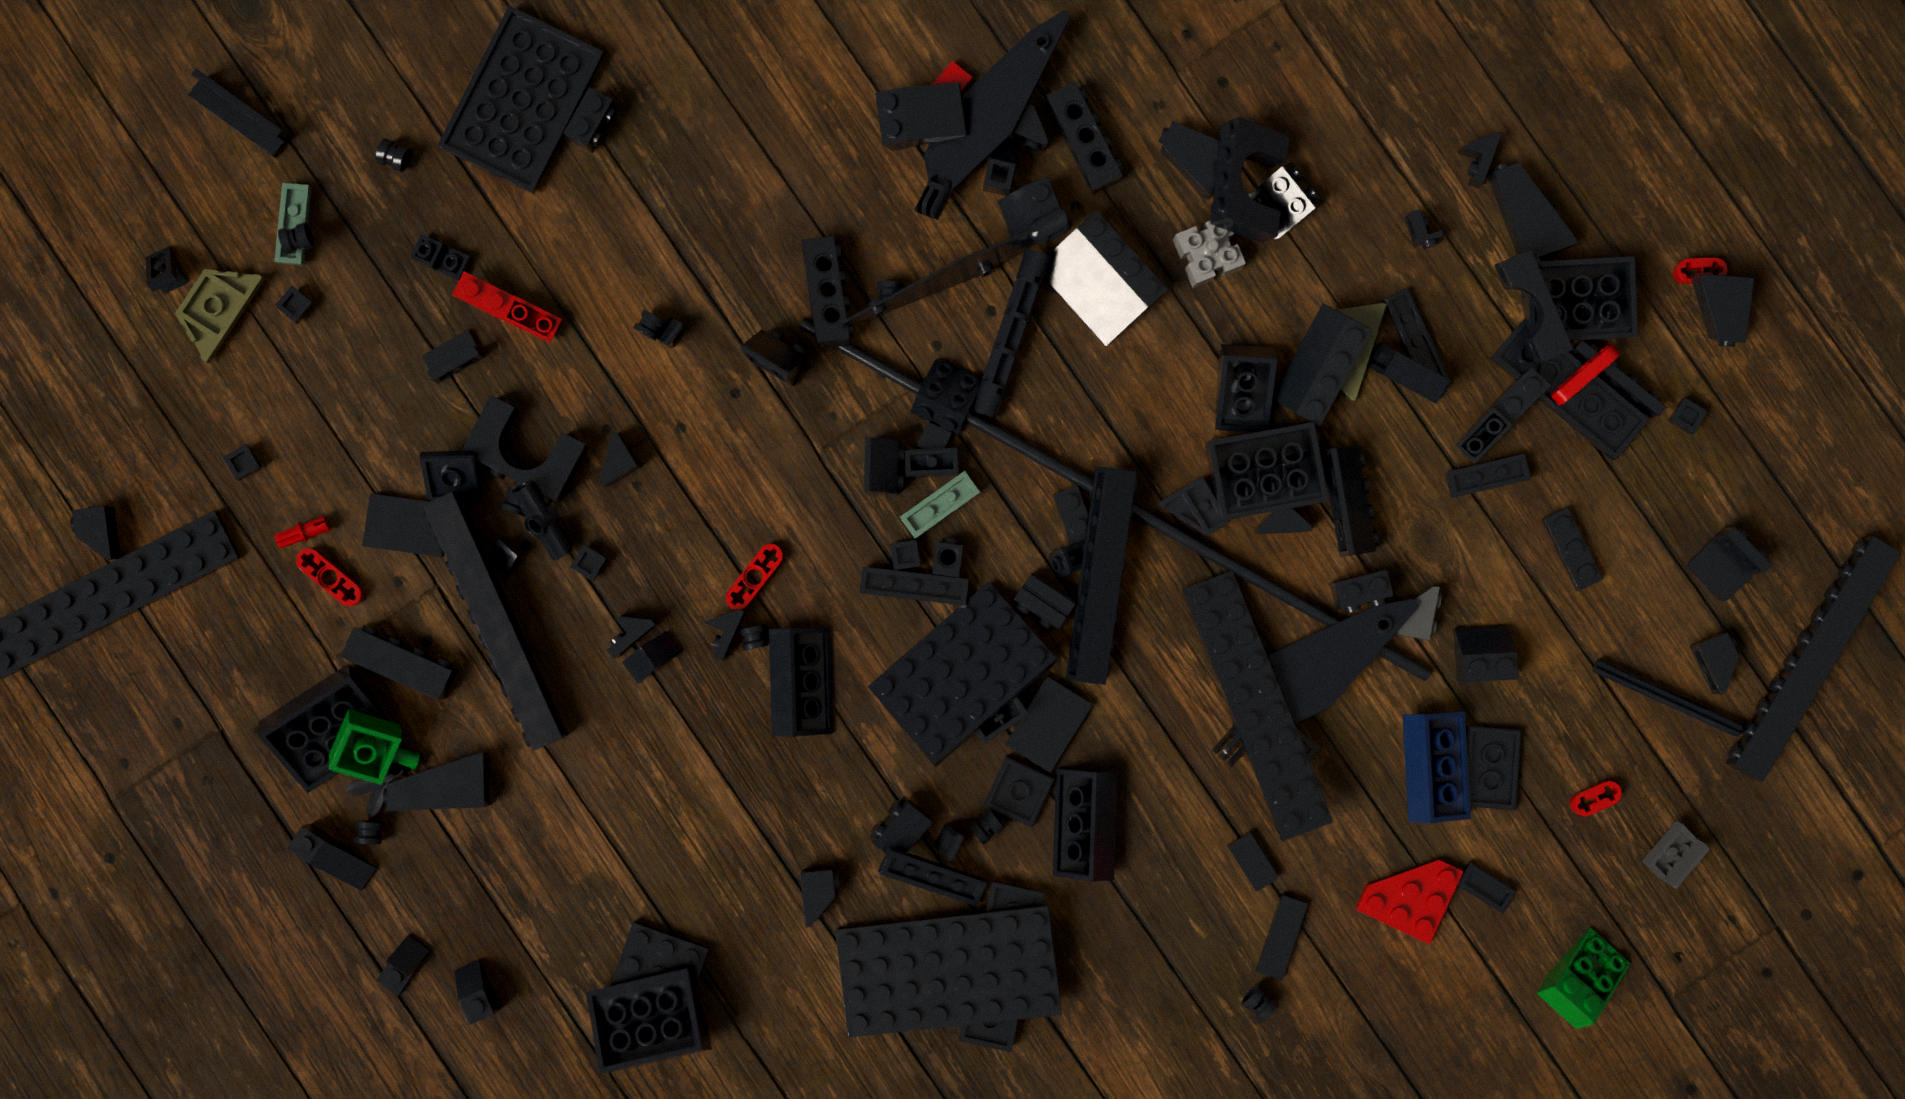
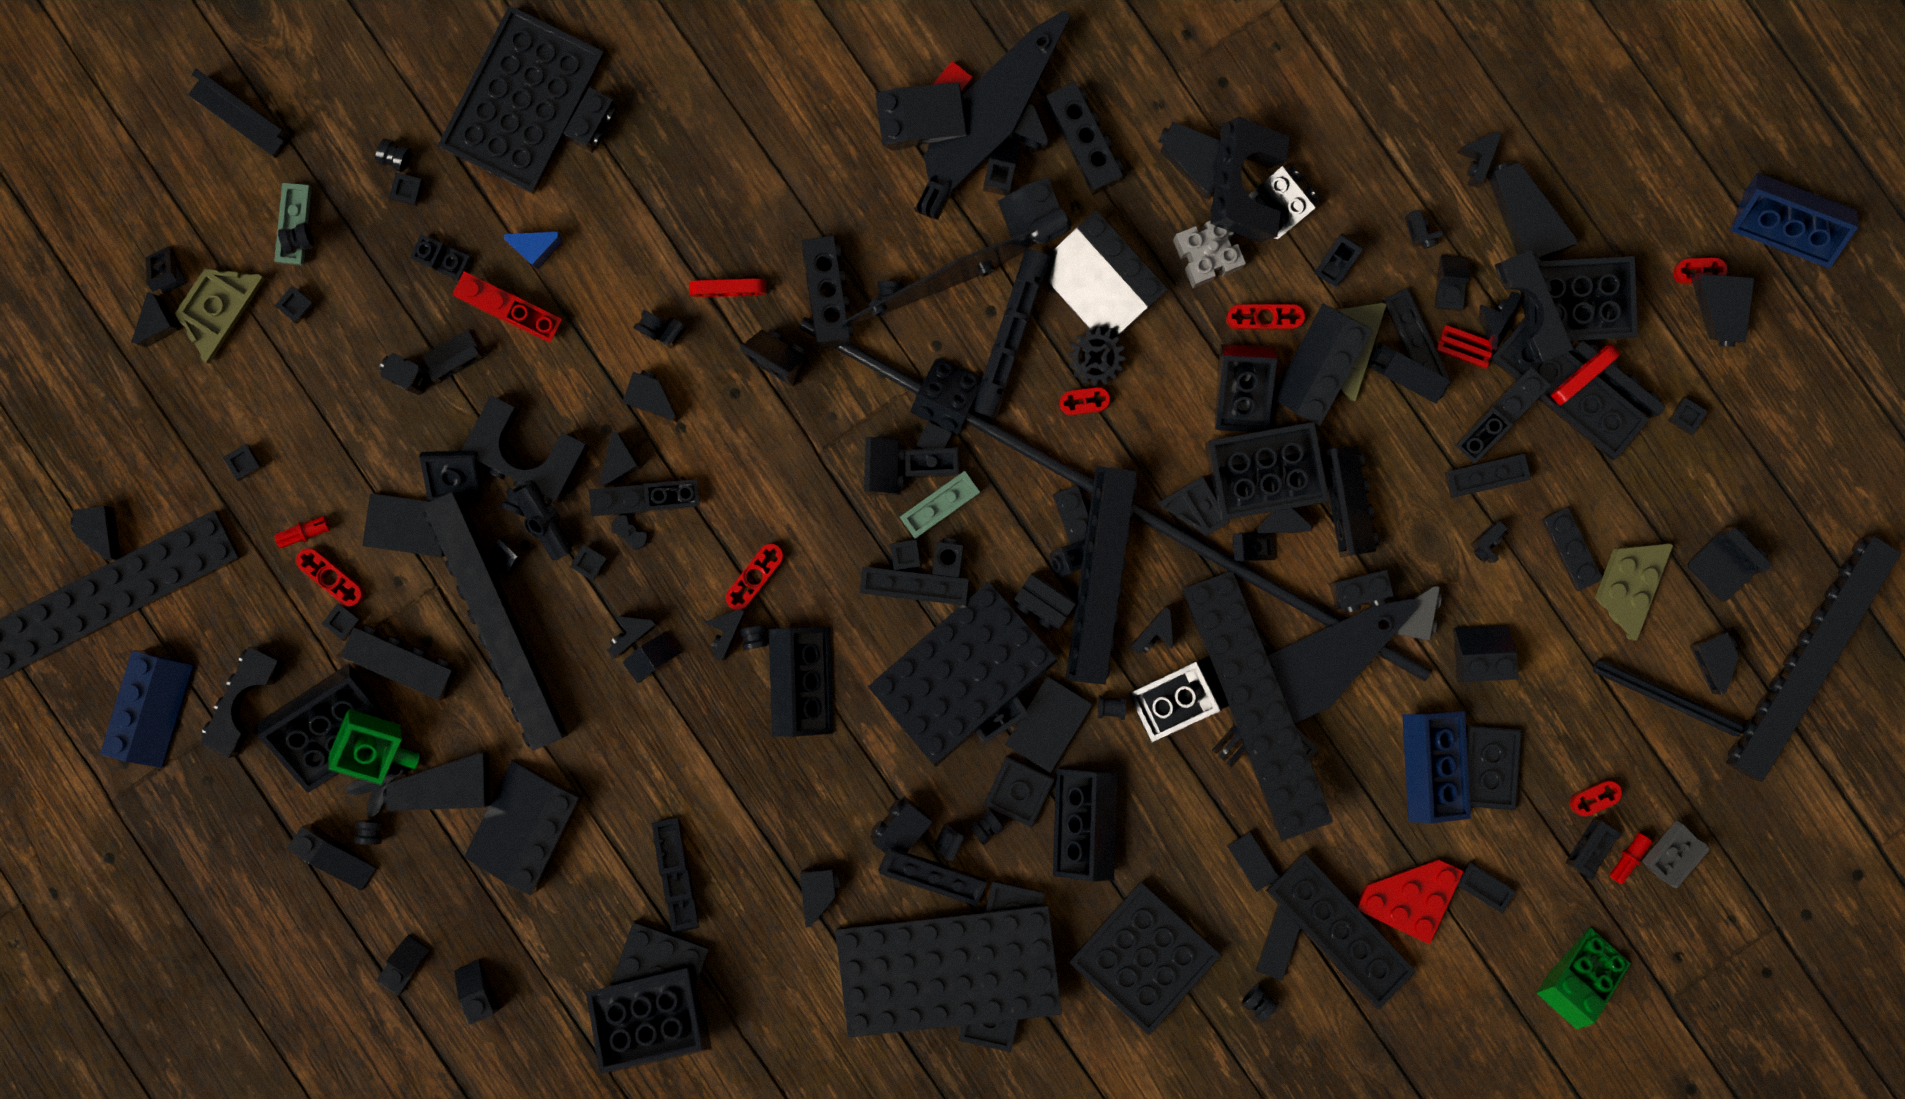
(147, 709): none -> dark blue slope
(154, 322): none -> black slope
(225, 730): none -> black arch
(341, 621): none -> black plate
(404, 373): none -> black brick
(406, 189): none -> black plate
(523, 828): none -> black slope
(535, 246): none -> blue slope
(631, 535): none -> black piece
(644, 498): none -> black slope
(649, 395): none -> black slope
(675, 875): none -> black slope
(727, 288): none -> red beam
(1085, 408): none -> red beam
(1105, 366): none -> black gear
(1111, 707): none -> black bush
(1144, 958): none -> black plate
(1159, 627): none -> black slope
(1179, 699): none -> black slope
(1253, 547): none -> black slope
(1272, 308): none -> red beam
(1338, 259): none -> black slope
(1340, 931): none -> black plate
(1451, 283): none -> black slope
(1460, 356): none -> red tile
(1489, 537): none -> black bracket
(1498, 322): none -> black slope
(1592, 848): none -> black hinge
(1630, 858): none -> red axle
(1631, 584): none -> olive wing
(1794, 220): none -> dark blue slope

